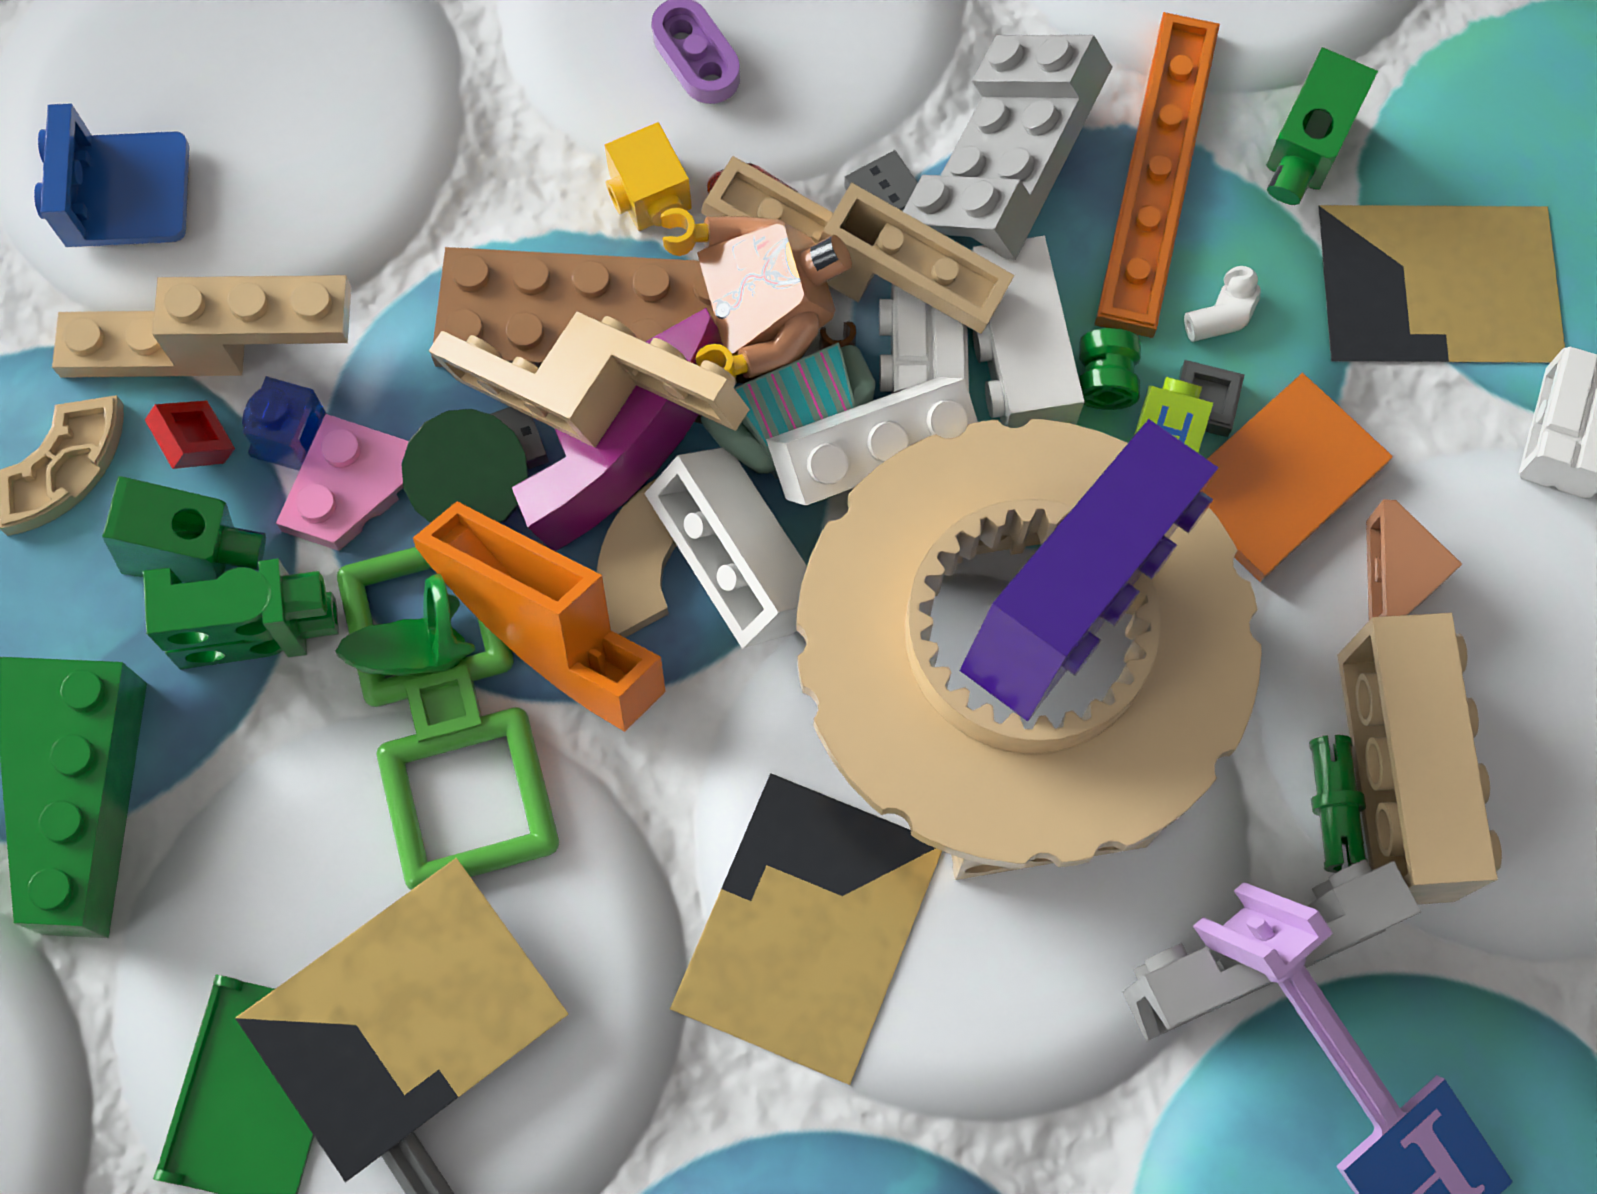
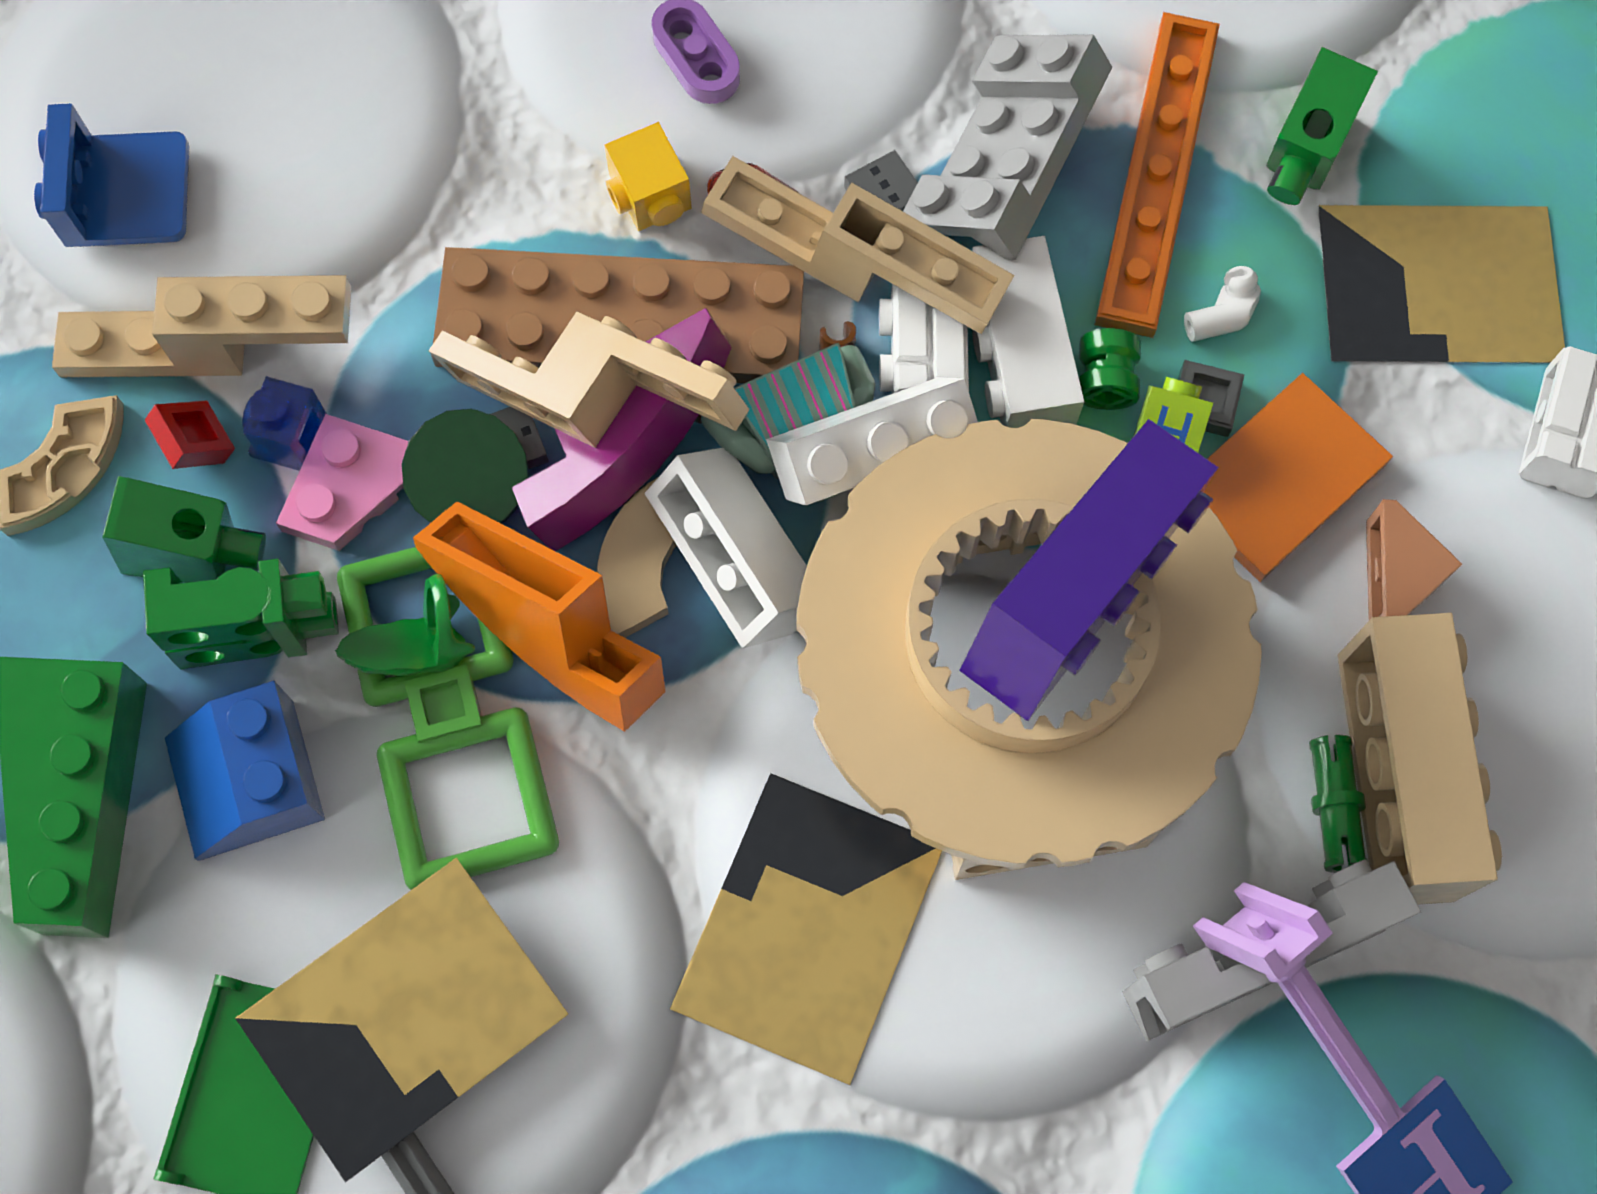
(243, 771): none -> blue slope
(762, 287): nougat torso -> none

